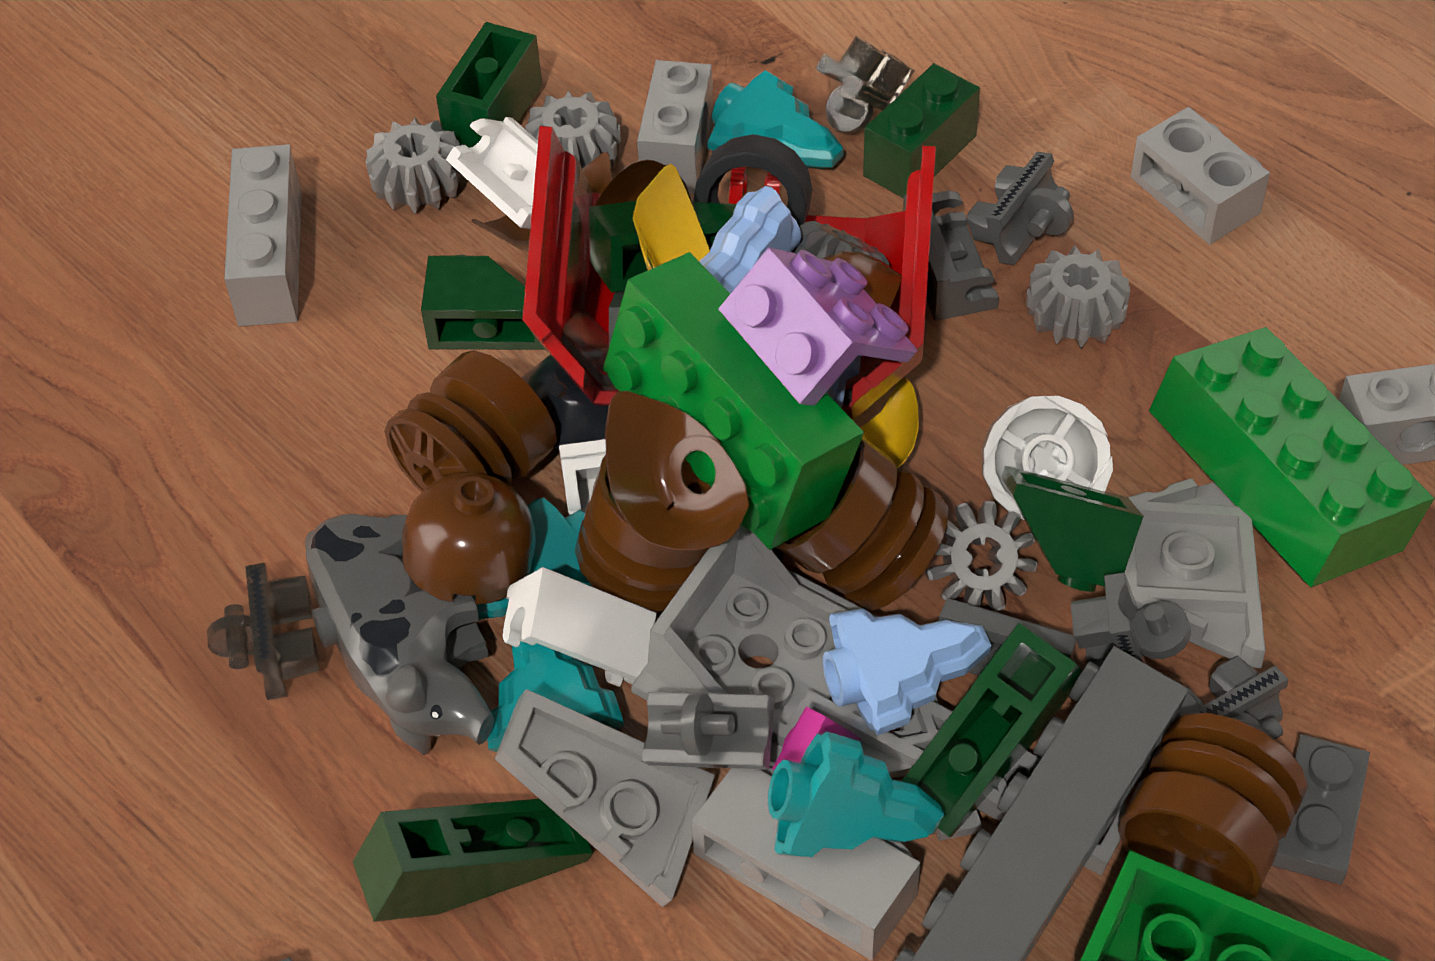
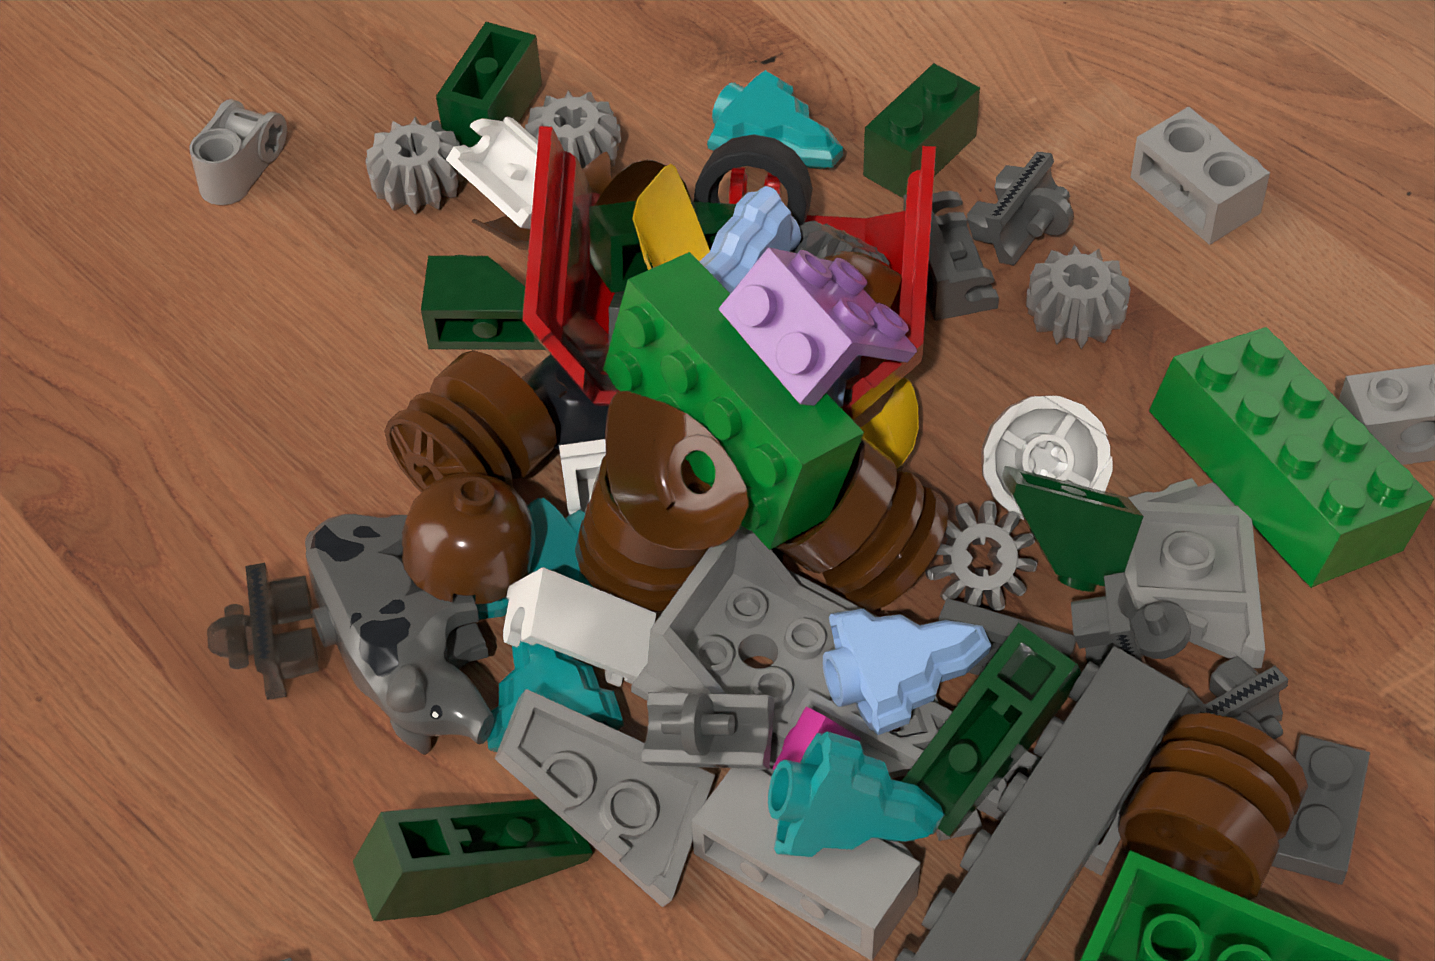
(235, 151): none -> light grey piece
(263, 235): light grey brick -> none
(678, 118): light grey brick -> none
(869, 81): clear smoke hips -> none

